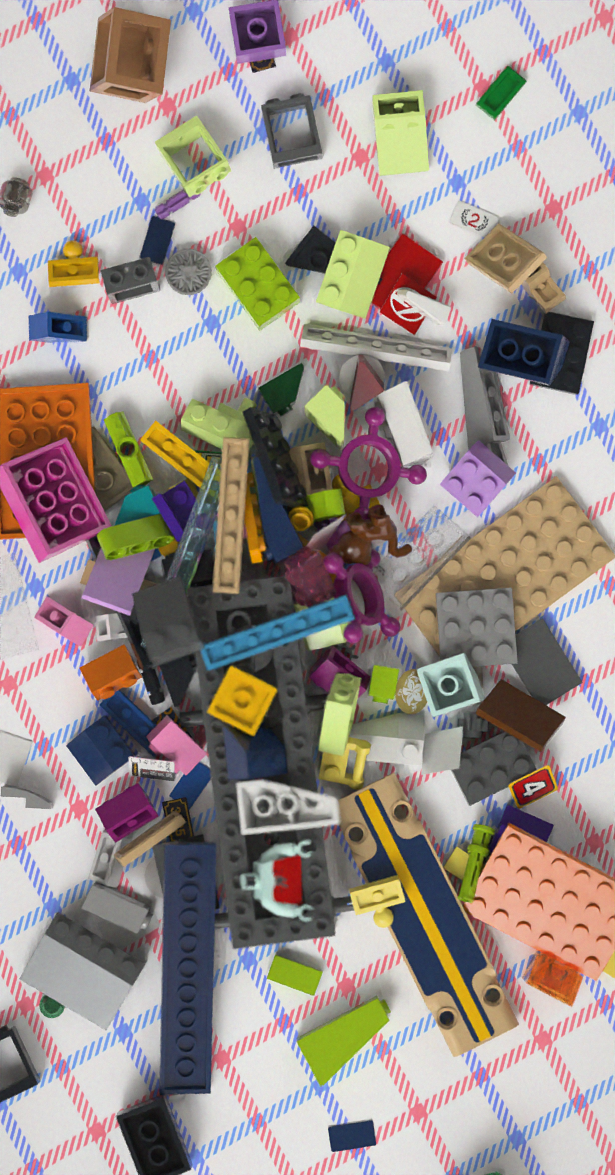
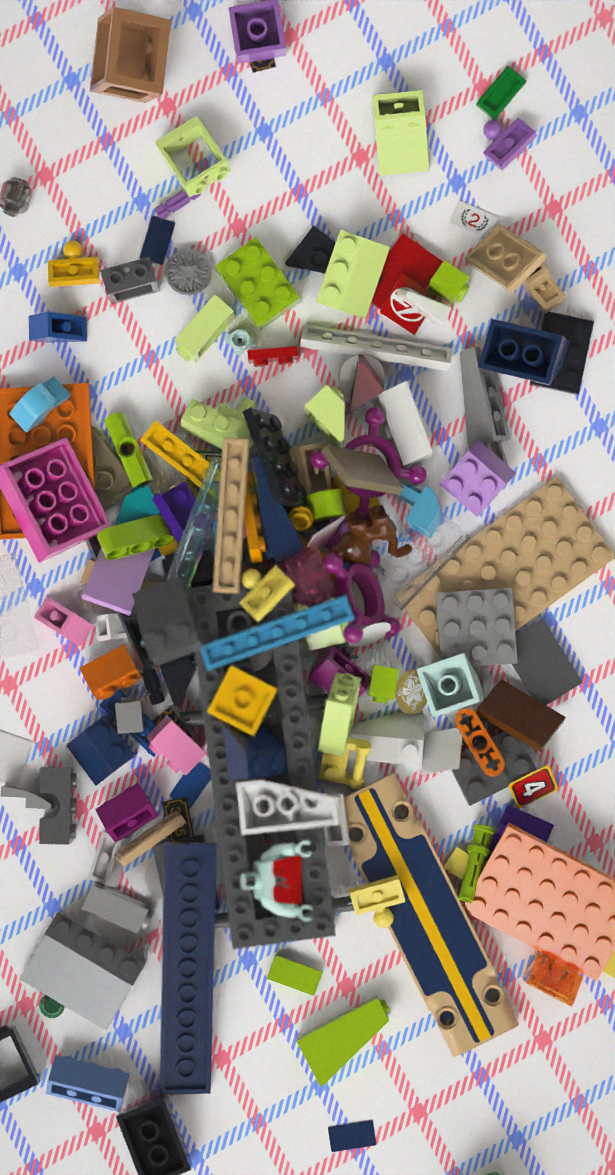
(38, 403): none -> medium azure brick
(60, 783): none -> dark grey arch
(87, 1083): none -> medium blue brick
(129, 715): none -> light grey brick
(151, 768): sticker -> none
(204, 329): none -> yellowish green window
(232, 339): none -> light aqua plate
(262, 357): none -> red plate
(264, 591): none -> light yellow plate
(282, 391): dark green slope -> none
(297, 155): dark grey window -> none
(337, 834): none -> white slope
(362, 470): none -> dark tan tile
(372, 633): none -> white sticker
(426, 509): none -> medium azure brick
(449, 283): none -> lime brick
(475, 722): none -> orange beam
(507, 143): none -> medium lavender plate

